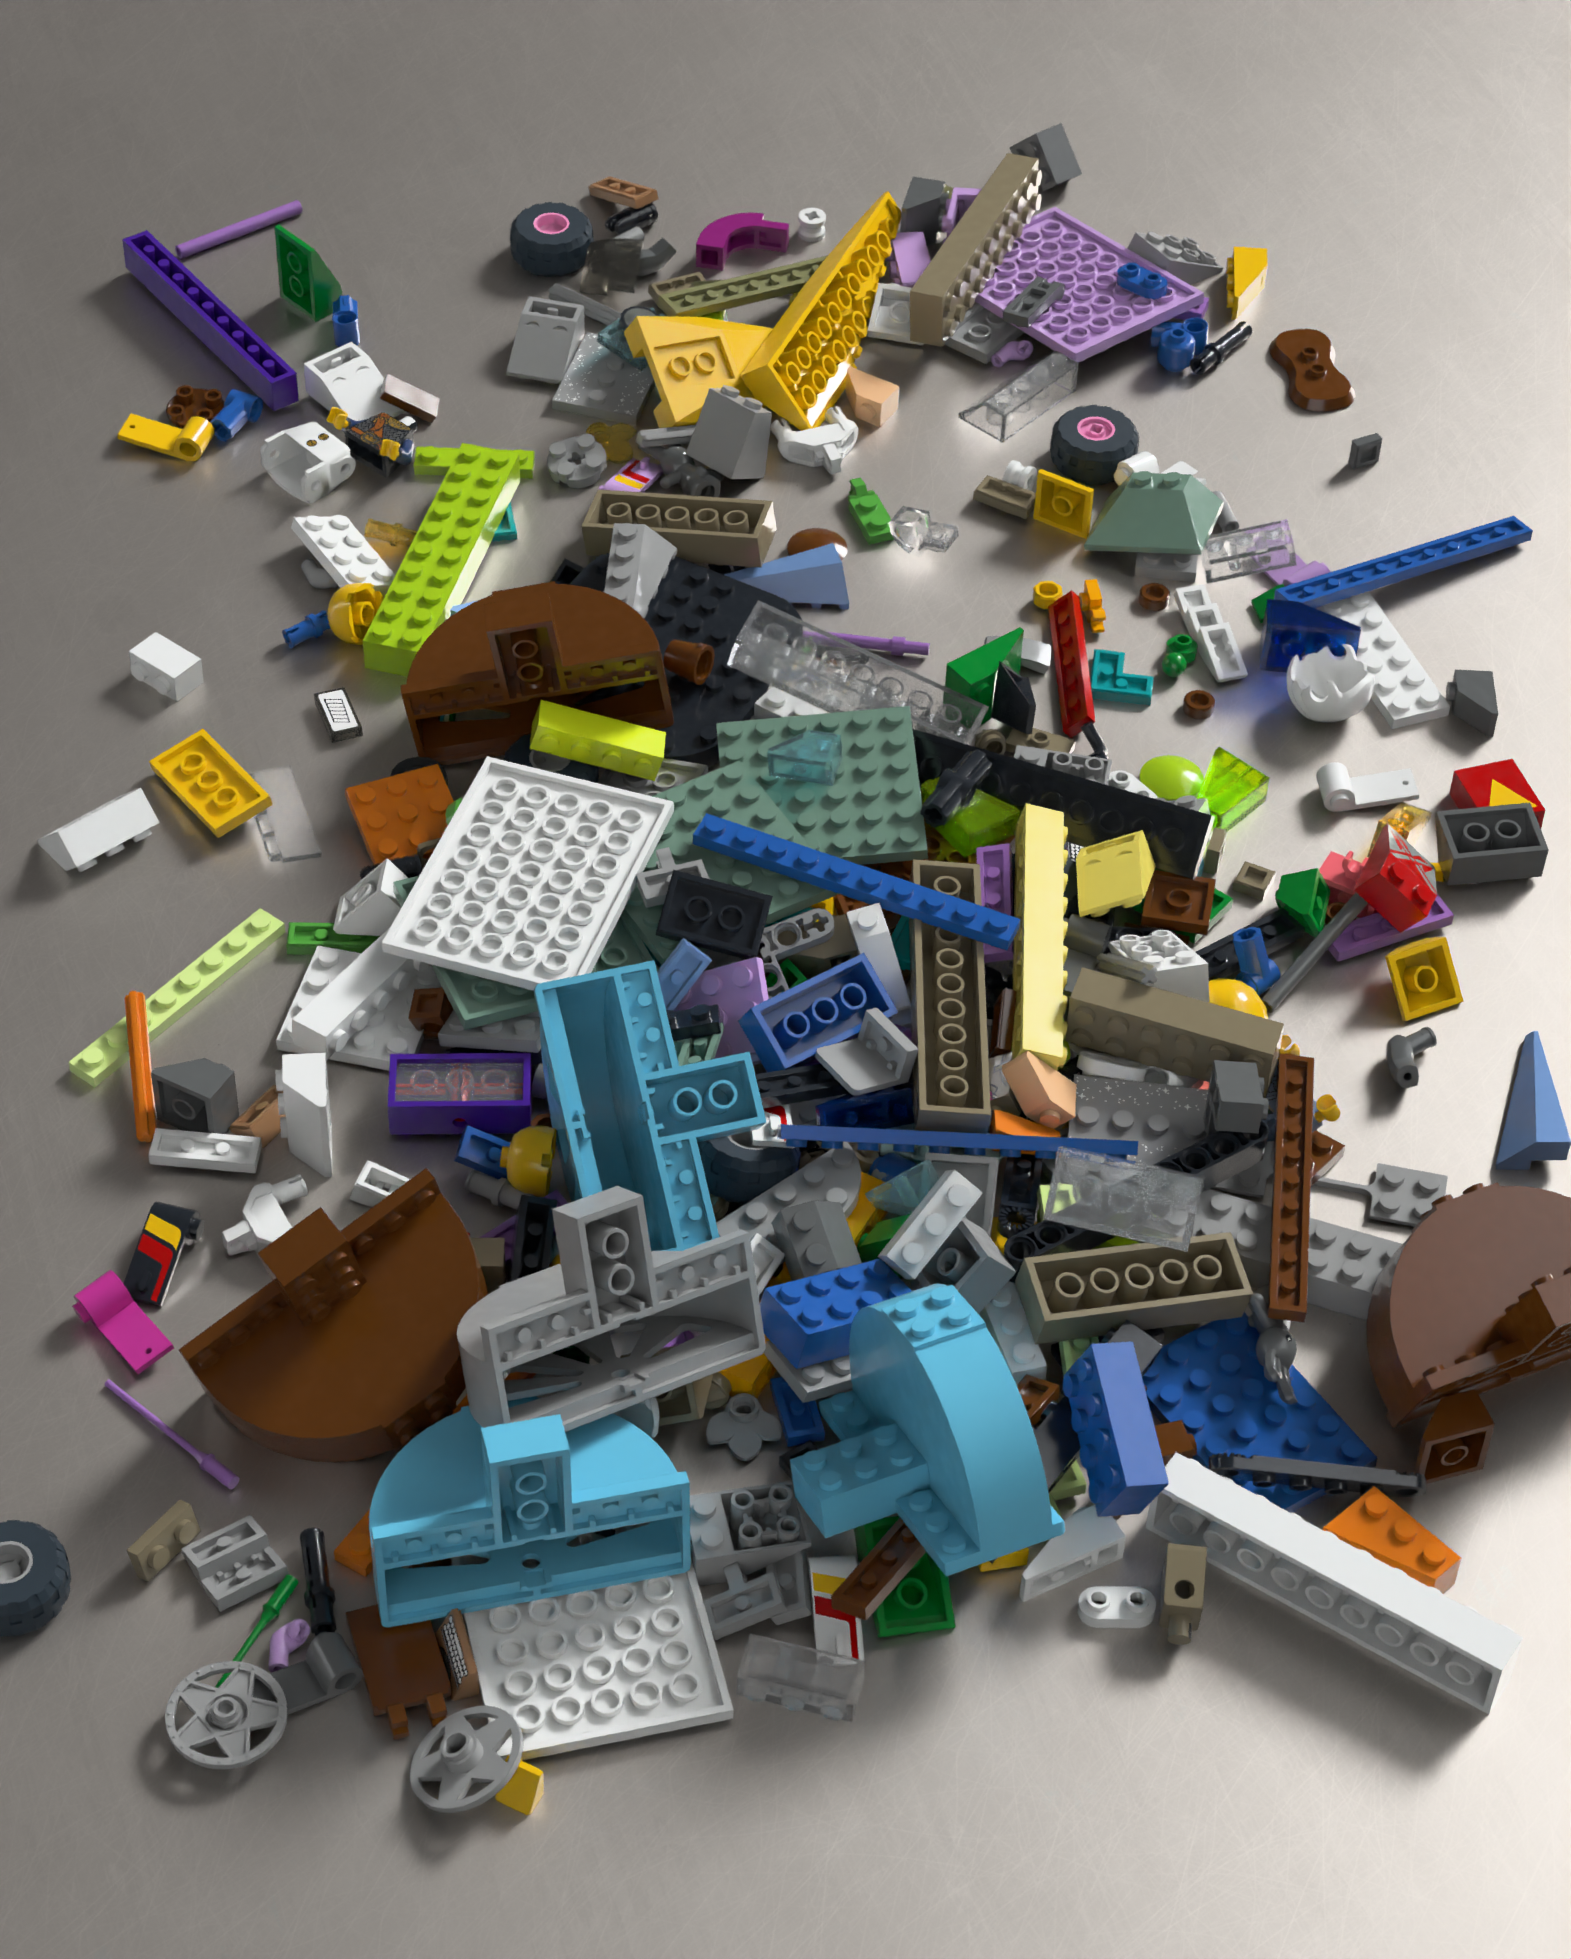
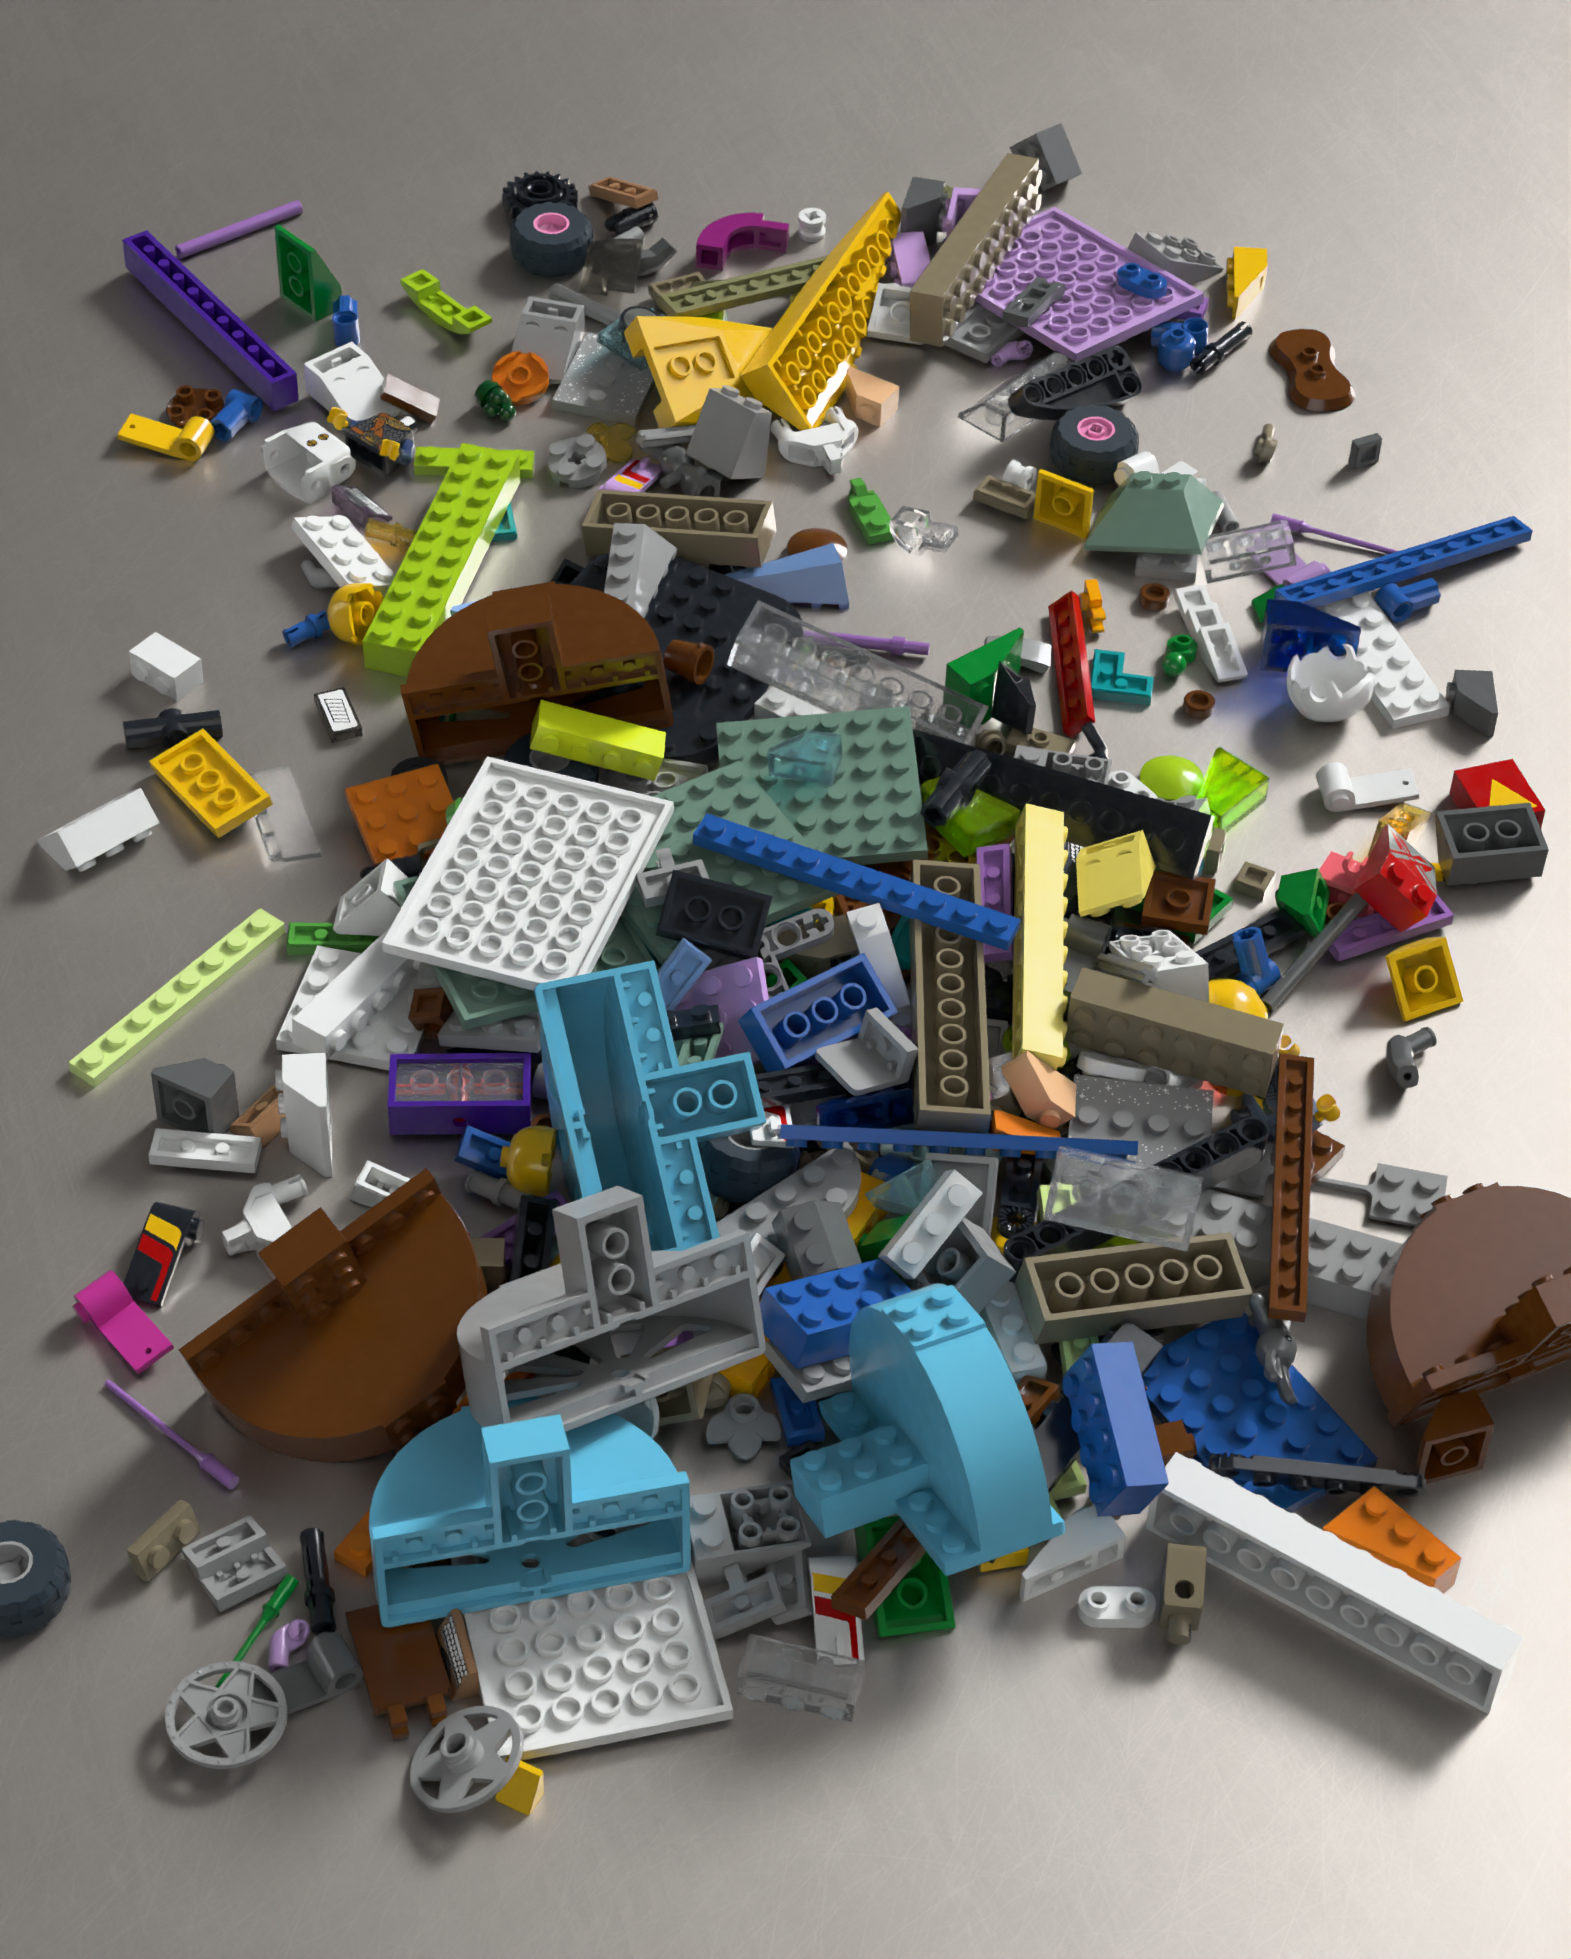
(140, 1066): orange axle -> none
(171, 728): none -> black piece
(358, 505): none -> clear purple slope
(441, 308): none -> lime slope
(495, 401): none -> dark green piece
(522, 376): none -> orange tile
(537, 189): none -> black gear
(1002, 1023): reddish brown tile -> none
(1046, 593): yellow tile -> none
(1096, 380): none -> black beam
(1235, 1098): dark grey brick -> none
(1266, 444): none -> dark tan plate
(1302, 527): none -> medium lavender piece
(1402, 601): none -> blue piece
(1534, 1116): medium blue wedge -> none

